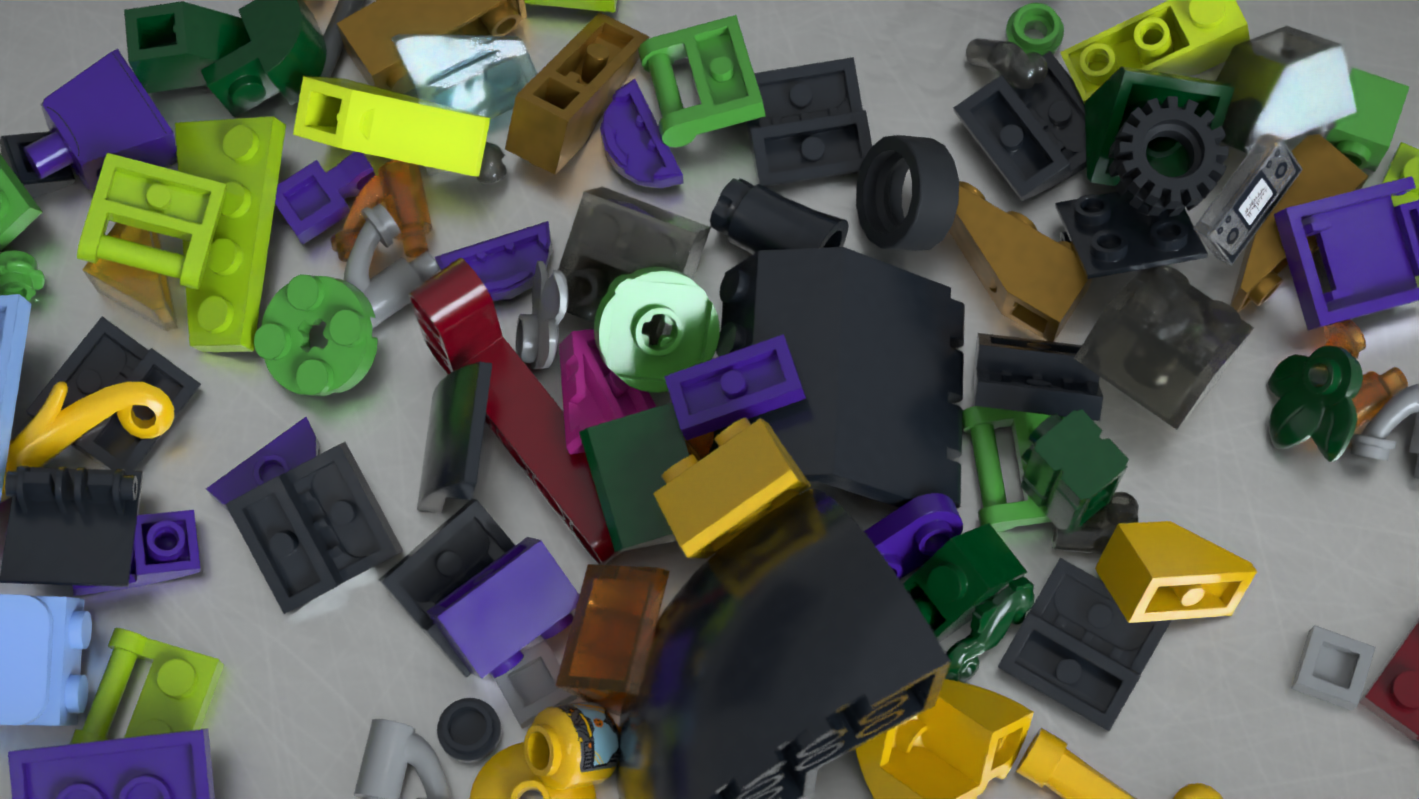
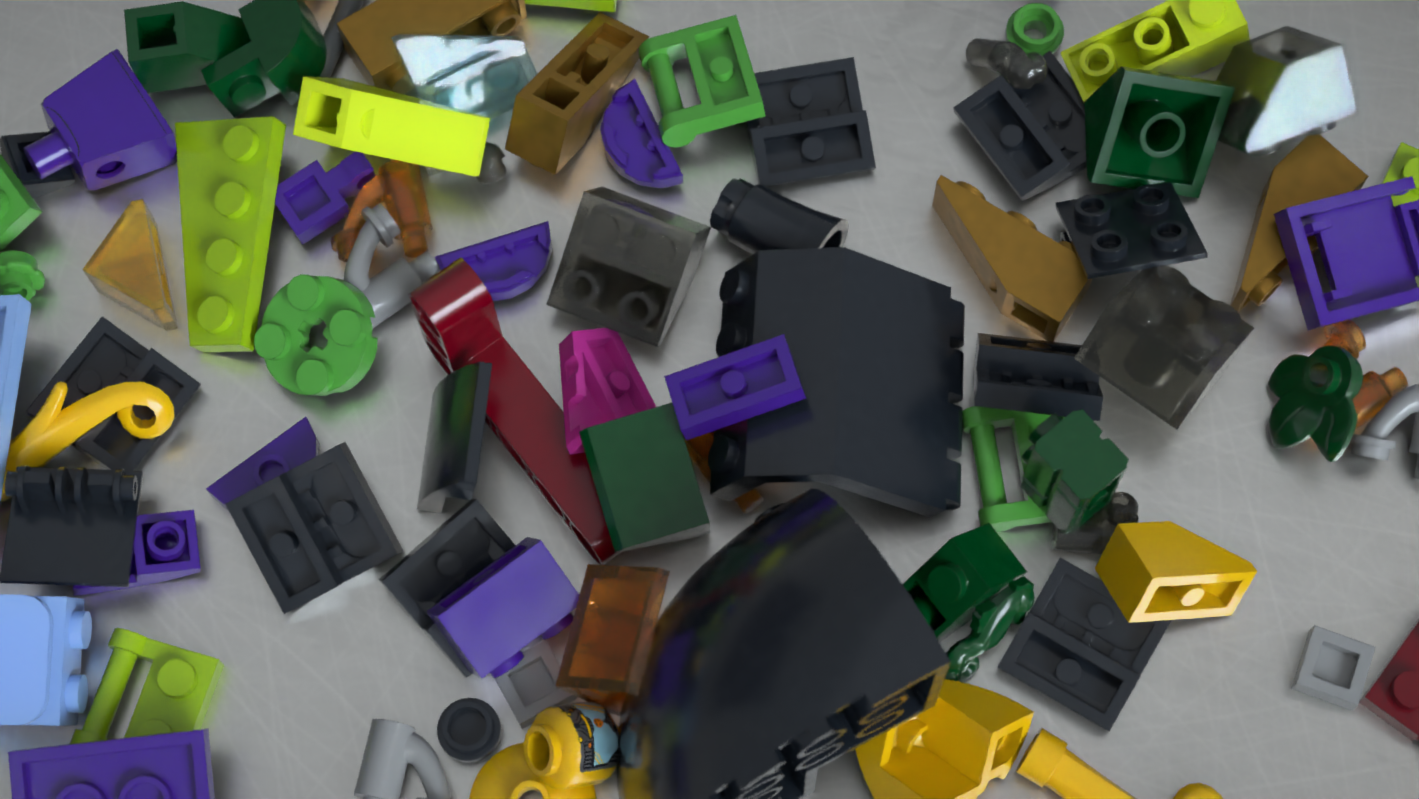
(157, 202): lime plate -> none
(539, 332): light grey plate -> none
(631, 303): bright green plate -> none
(729, 488): yellow slope -> none
(915, 531): dark purple plate -> none
(933, 193): black tyre -> none
(1190, 131): black tyre -> none
(1248, 198): clear tile -> none
(1369, 132): bright green brick -> none

